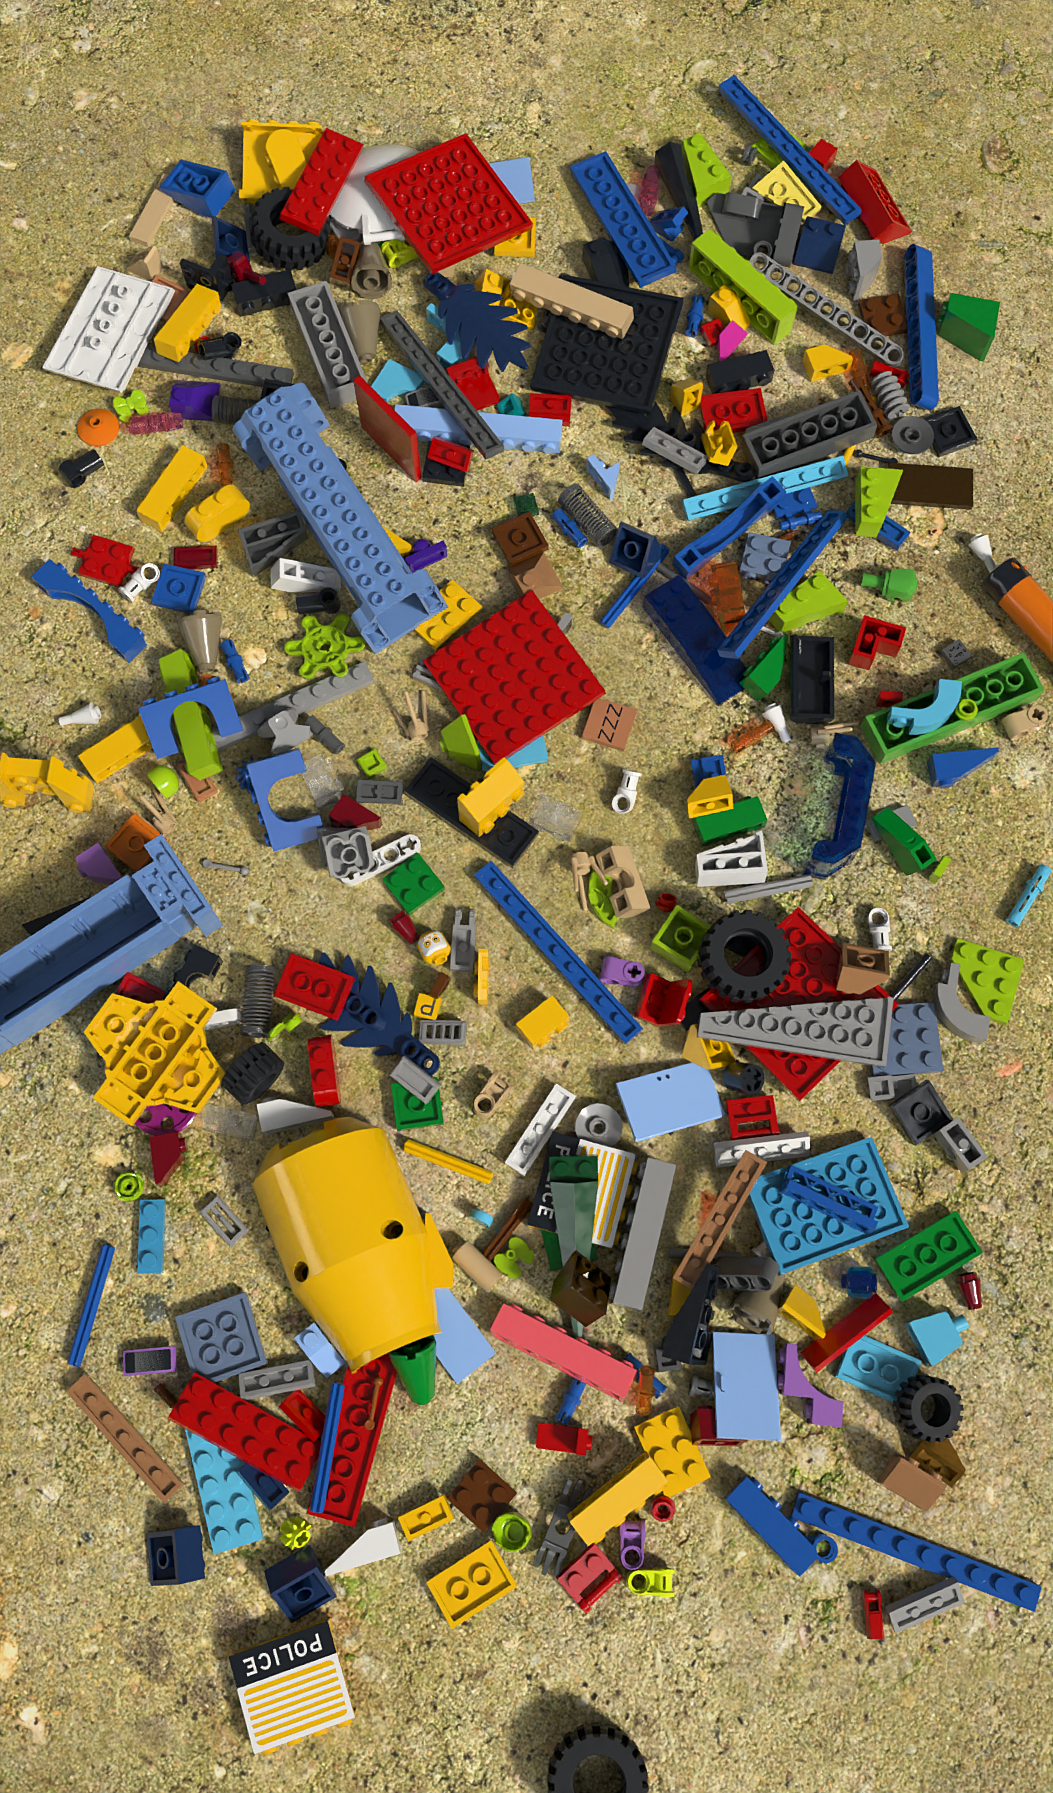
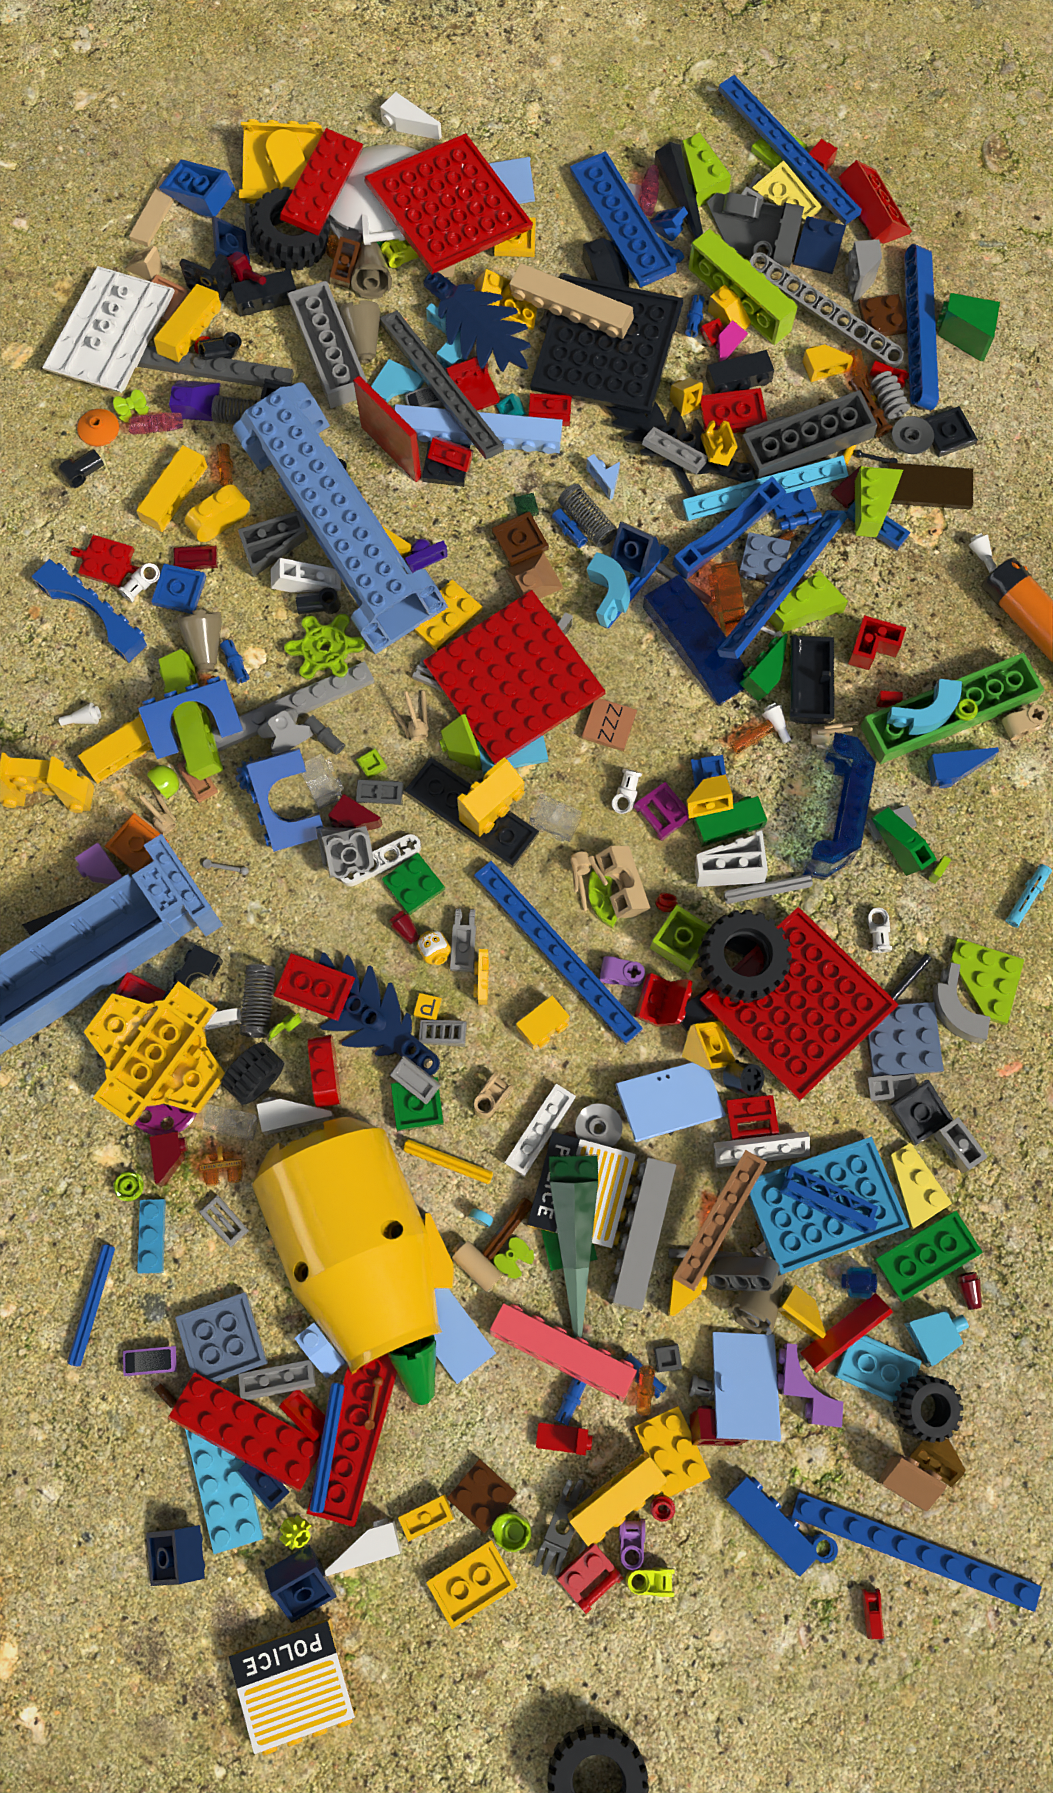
(125, 1438): medium nougat plate -> none
(233, 1167): none -> clear orange hips
(408, 118): none -> white slope
(440, 985): reddish brown tile -> none
(581, 1289): dark brown slope -> none
(609, 573): none -> medium azure arch
(668, 806): none -> magenta plate
(688, 1334): black wedge -> none
(749, 155): dark grey bush -> none
(834, 1030): light grey wing -> none
(845, 491): none -> dark red tile
(861, 968): medium nougat slope -> none
(893, 584): bright green piece -> none
(918, 1186): none -> light yellow wing
(924, 1604): light grey plate -> none
(956, 654): dark grey tile -> none

